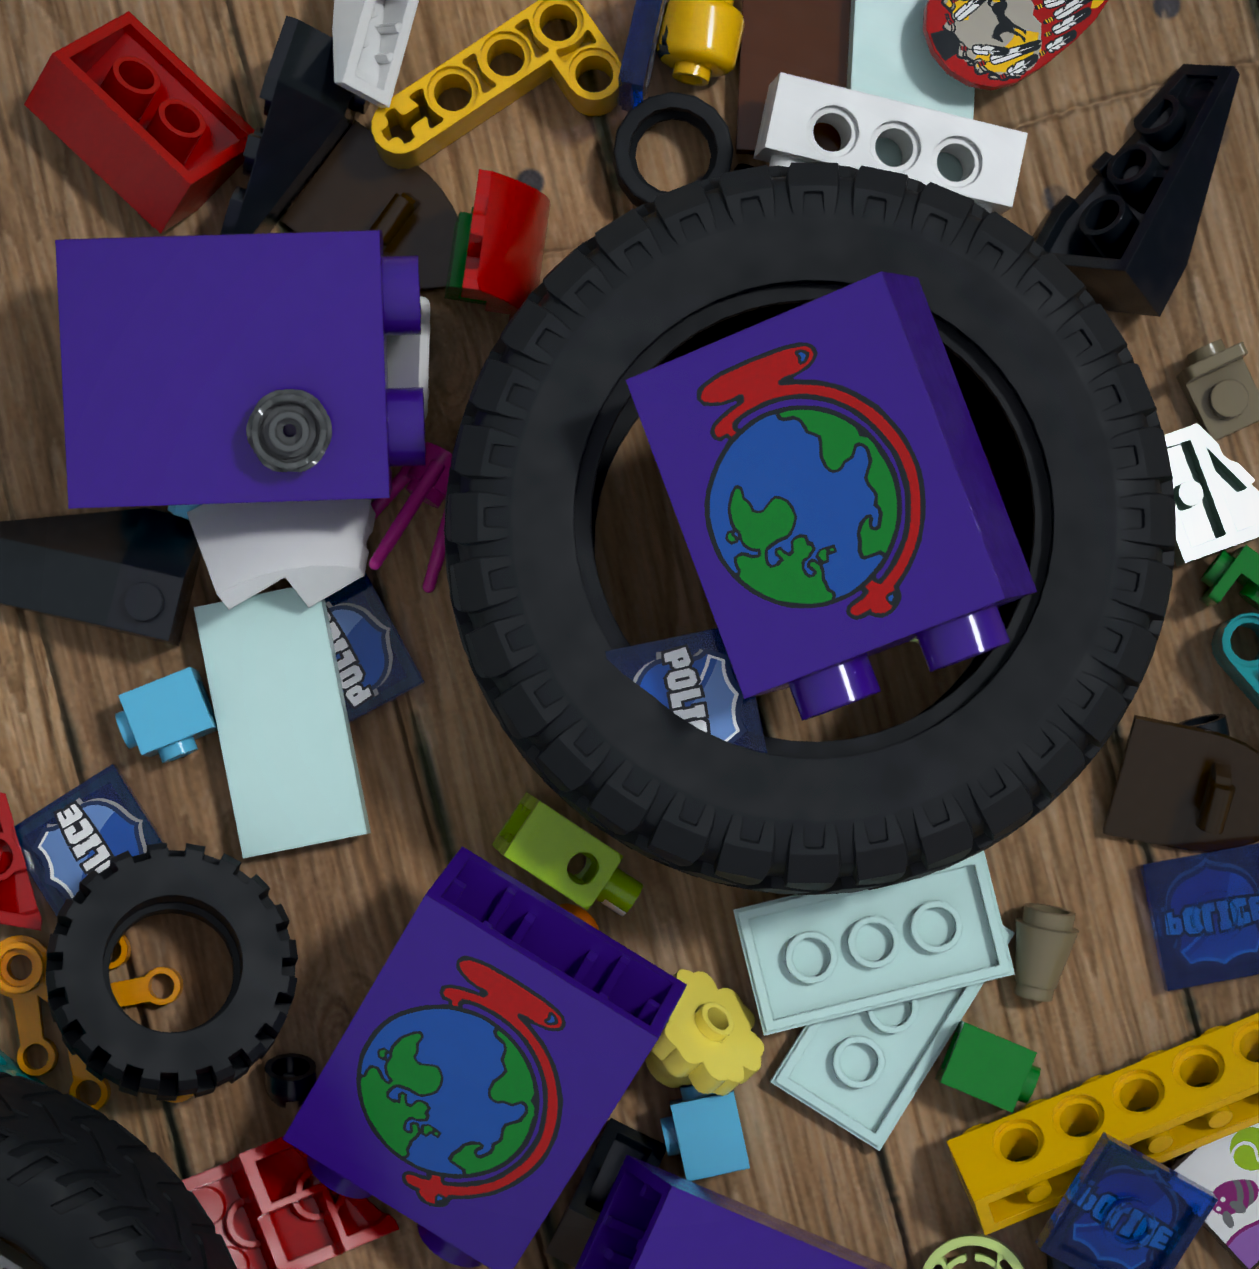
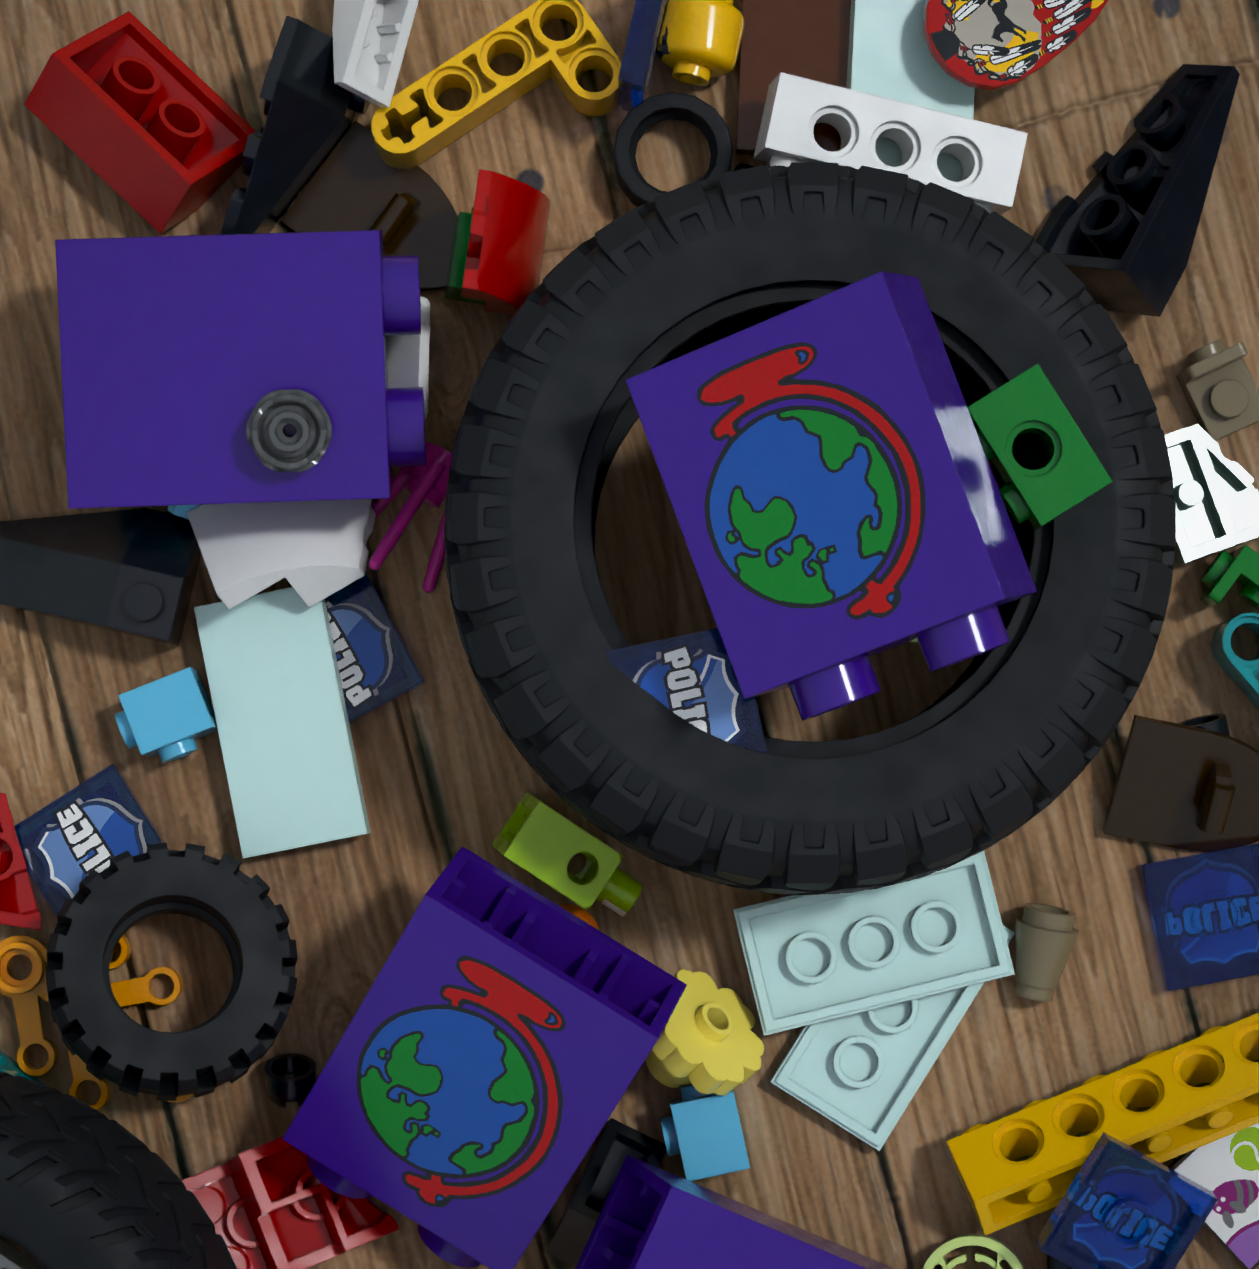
(989, 1067): green brick -> none
(1073, 469): none -> green brick

